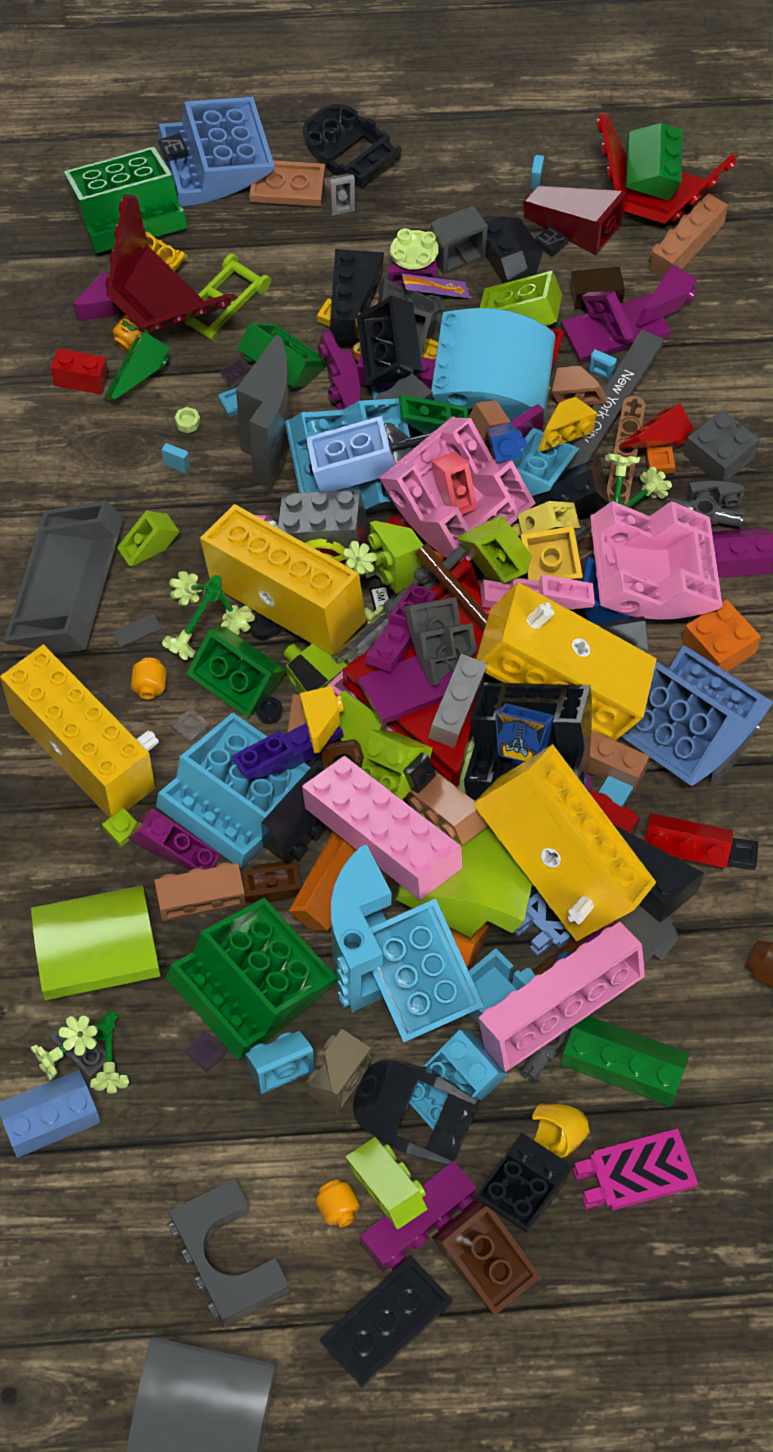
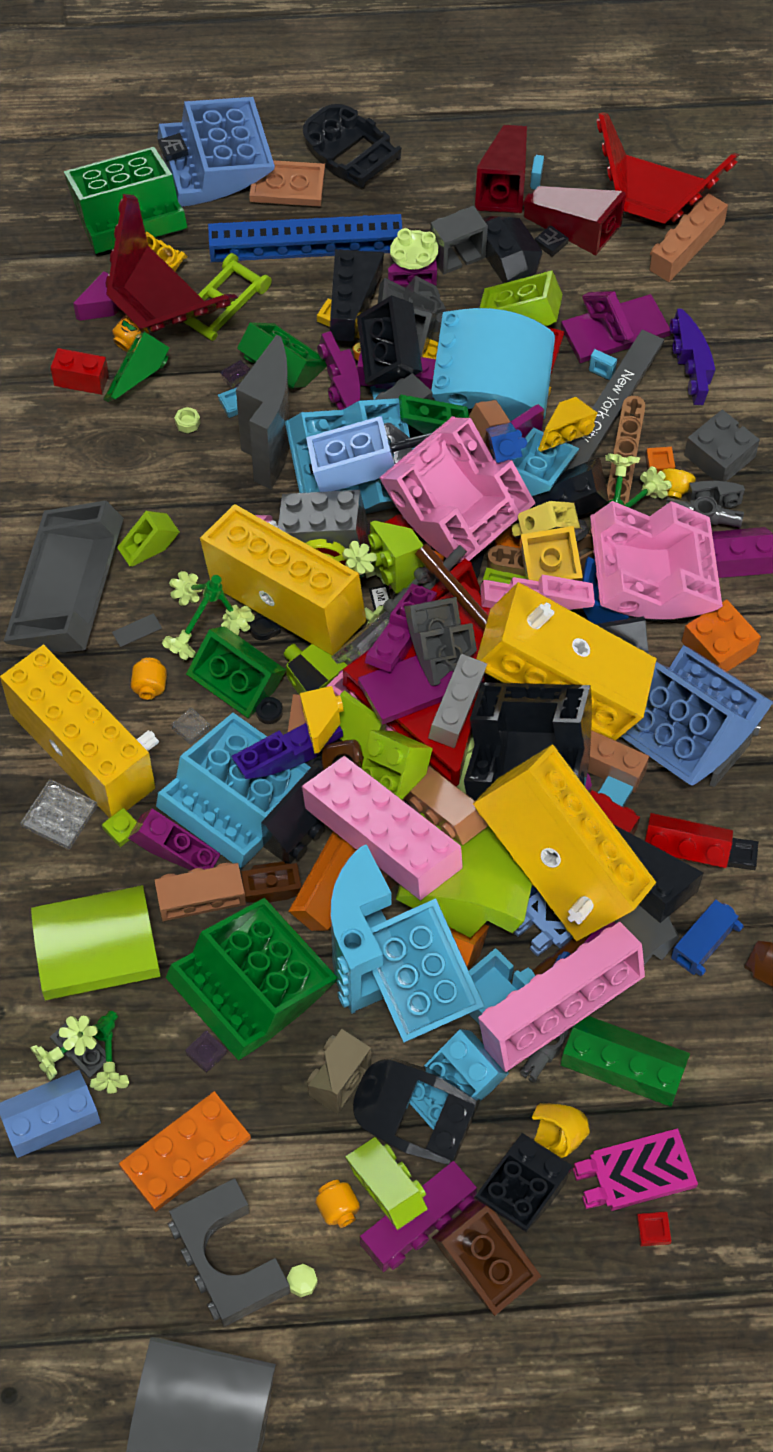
(59, 814): none -> clear tile
(175, 458): medium azure tile -> none
(184, 1151): none -> orange plate
(280, 1061): medium azure slope -> none
(302, 237): none -> blue brick
(302, 1280): none -> yellowish green tile
(340, 193): light grey slope -> none
(386, 1321): black plate -> none
(419, 772): black tile -> none
(435, 285): medium lavender sticker -> none
(455, 482): coral slope -> none
(496, 550): lime slope -> none
(503, 172): none -> dark red slope
(522, 732): torso -> none
(578, 383): nougat slope -> none
(595, 281): dark brown brick -> none
(653, 1229): none -> red tile
(654, 160): green slope -> none
(664, 429): red slope -> none
(669, 295): magenta slope -> none
(680, 482): none -> yellow brick
(694, 353): none -> dark purple slope
(705, 937): none -> blue brick

